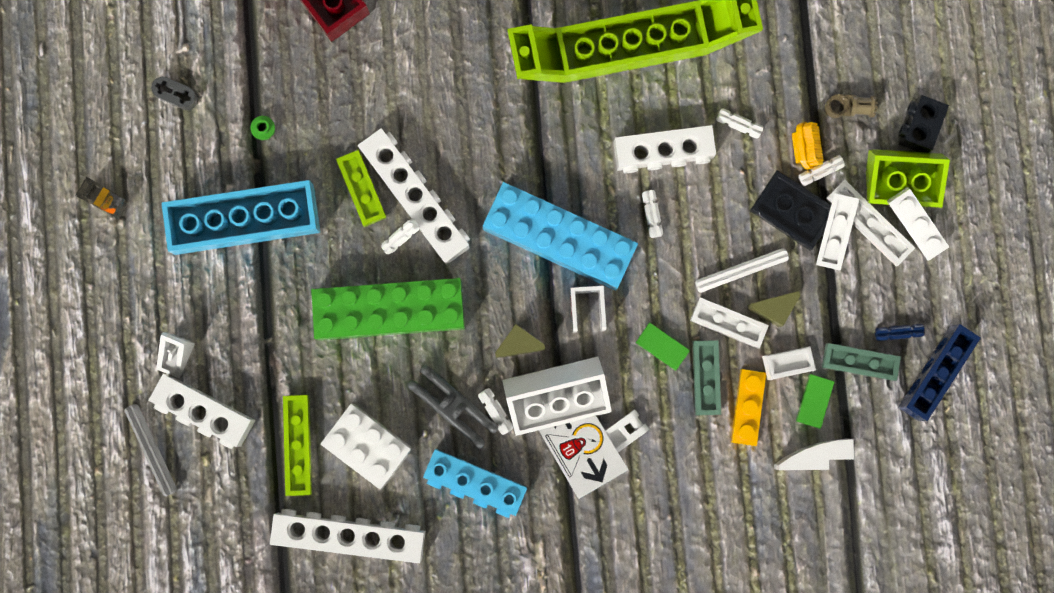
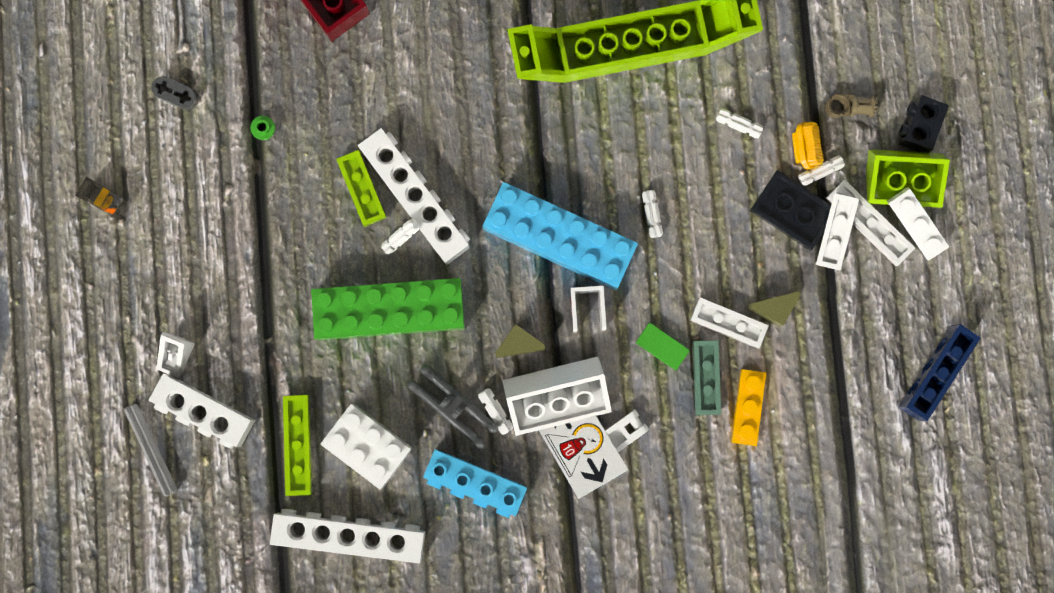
(240, 217): medium azure brick -> none
(700, 137): white brick -> none
(741, 270): white axle -> none
(789, 363): white tile -> none
(814, 401): bright green tile -> none
(817, 455): white slope -> none
(861, 362): sand green plate -> none
(899, 332): dark blue axle -> none

